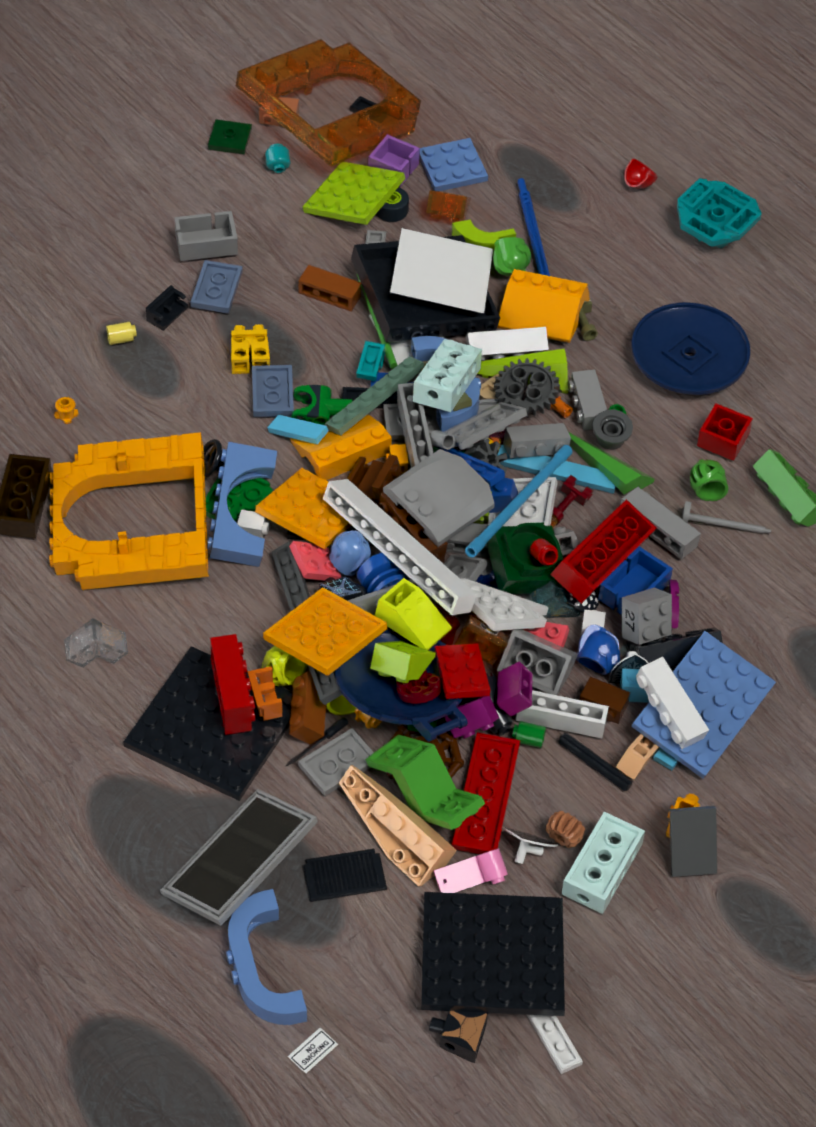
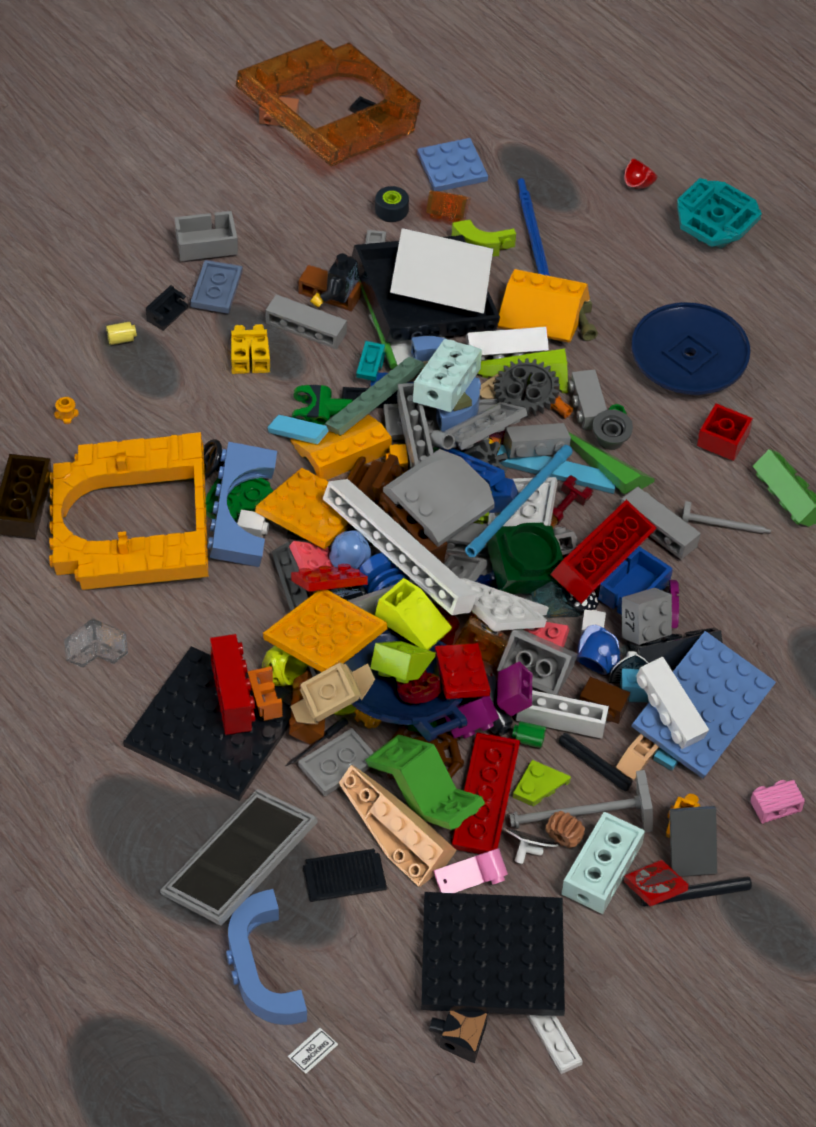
(230, 136): dark green plate -> none
(272, 390): sand blue plate -> none
(277, 158): teal head -> none
(306, 321): none -> light grey brick
(328, 577): none -> red plate
(331, 692): none -> tan piece
(340, 280): none -> black torso
(354, 193): lime plate -> none
(395, 156): medium lavender piece -> none
(511, 254): bright green helmet -> none
(539, 782): none -> lime wing
(544, 552): red brick -> none
(641, 801): none -> light grey tile
(656, 883): none -> red tile
(709, 480): bright green helmet -> none
(710, 889): none -> black axle
(777, 800): none -> bright pink brick

